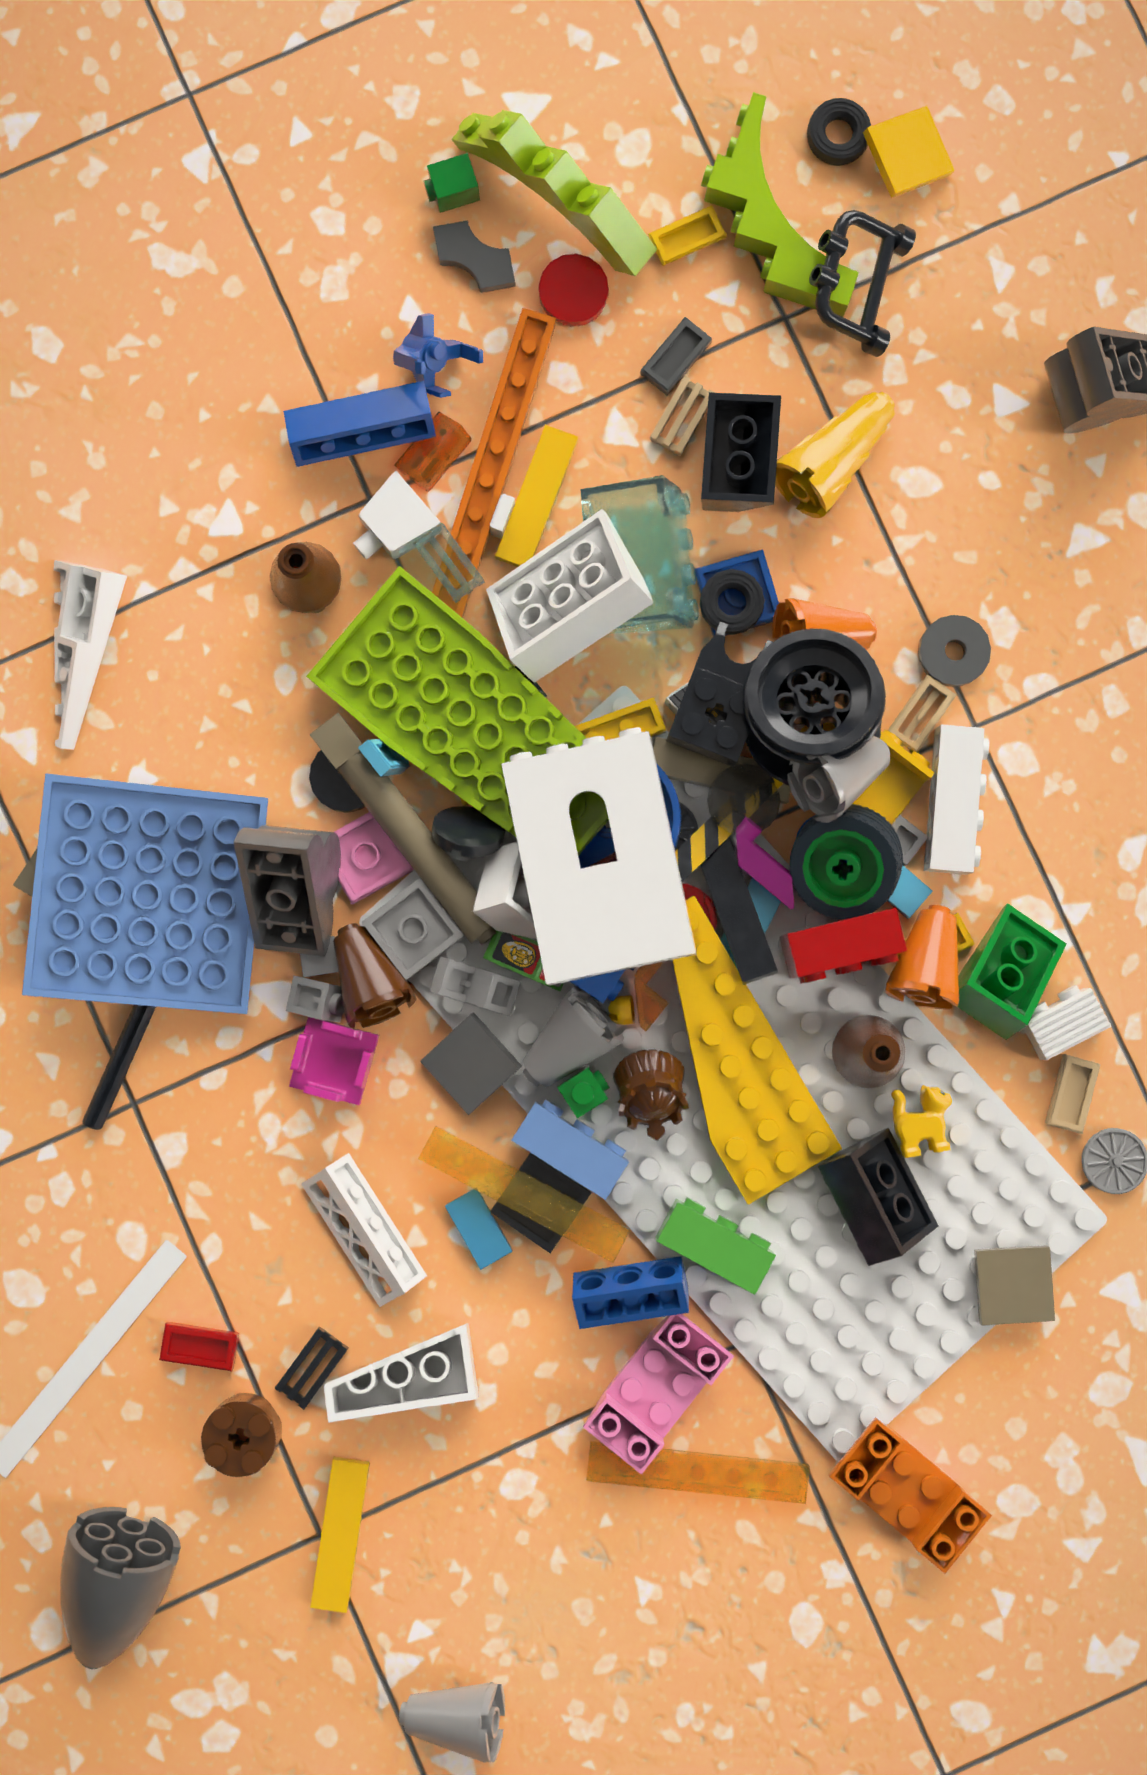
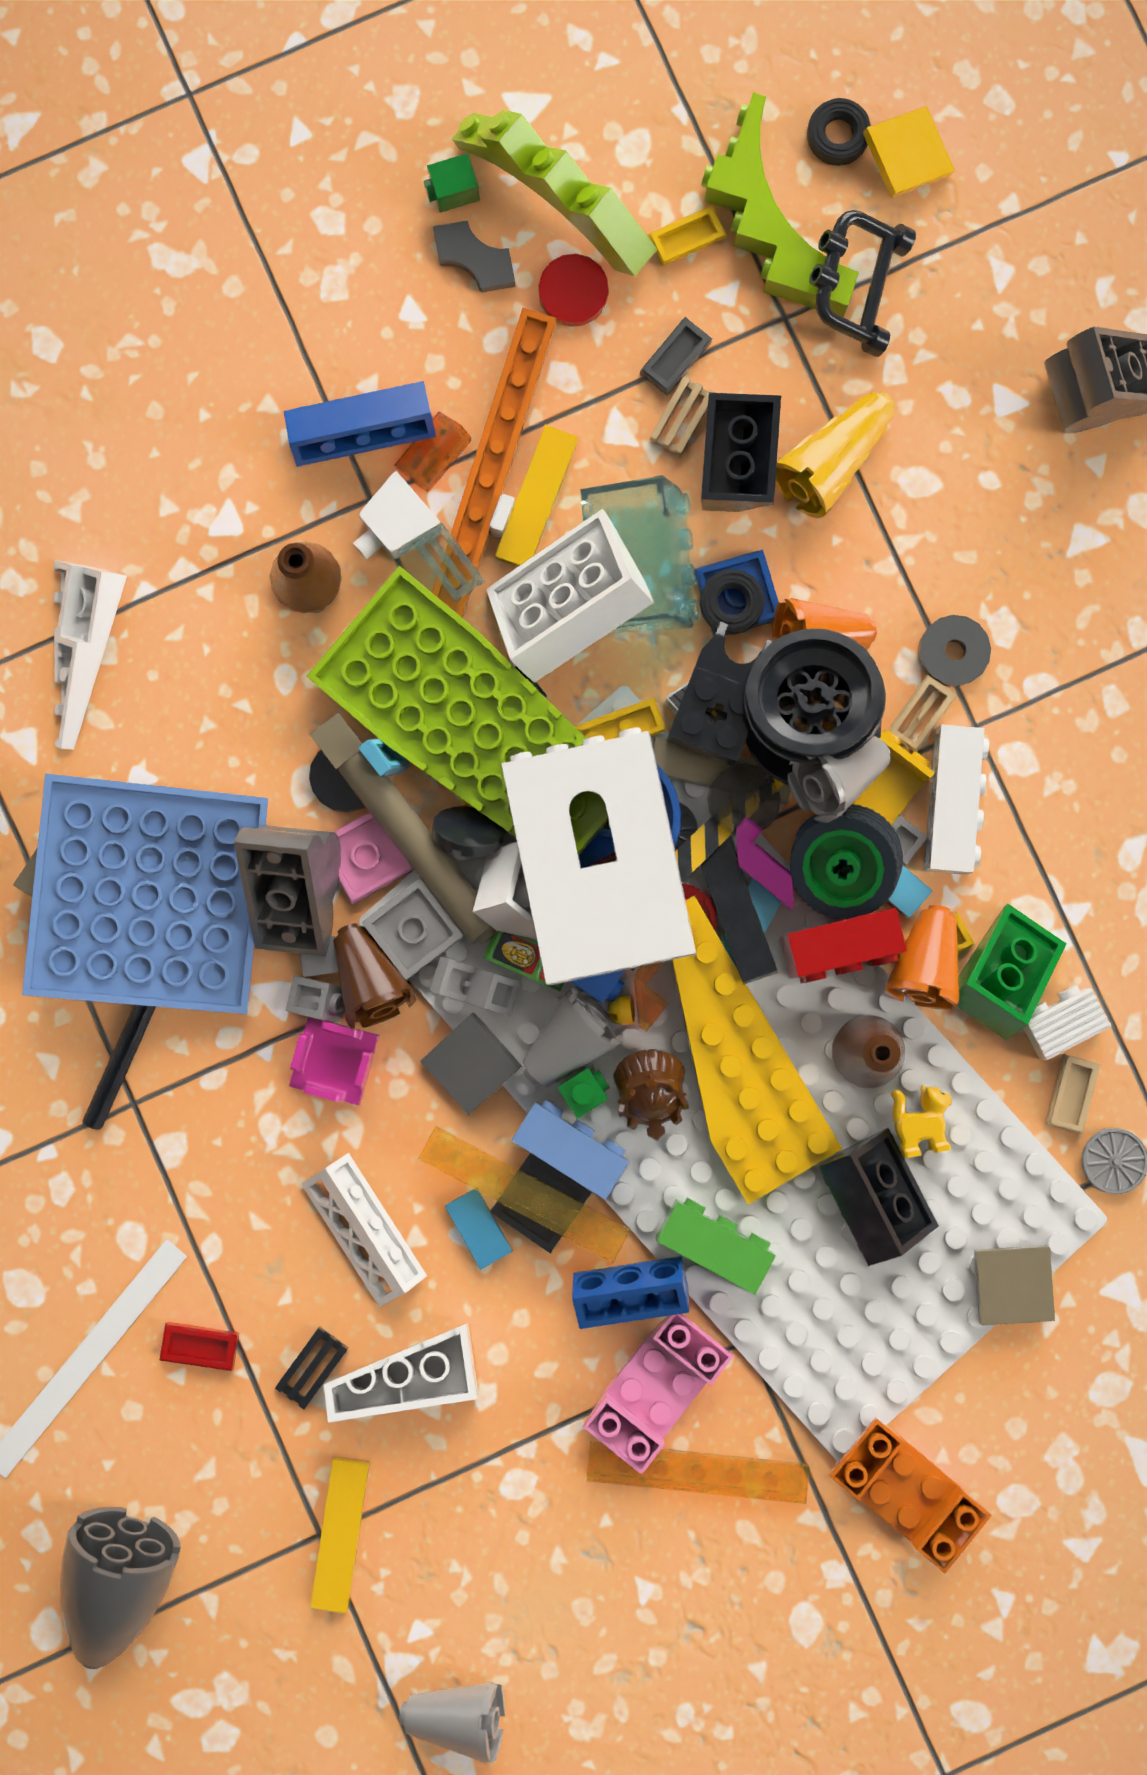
(223, 1447): reddish brown brick -> none
(428, 354): blue piece -> none

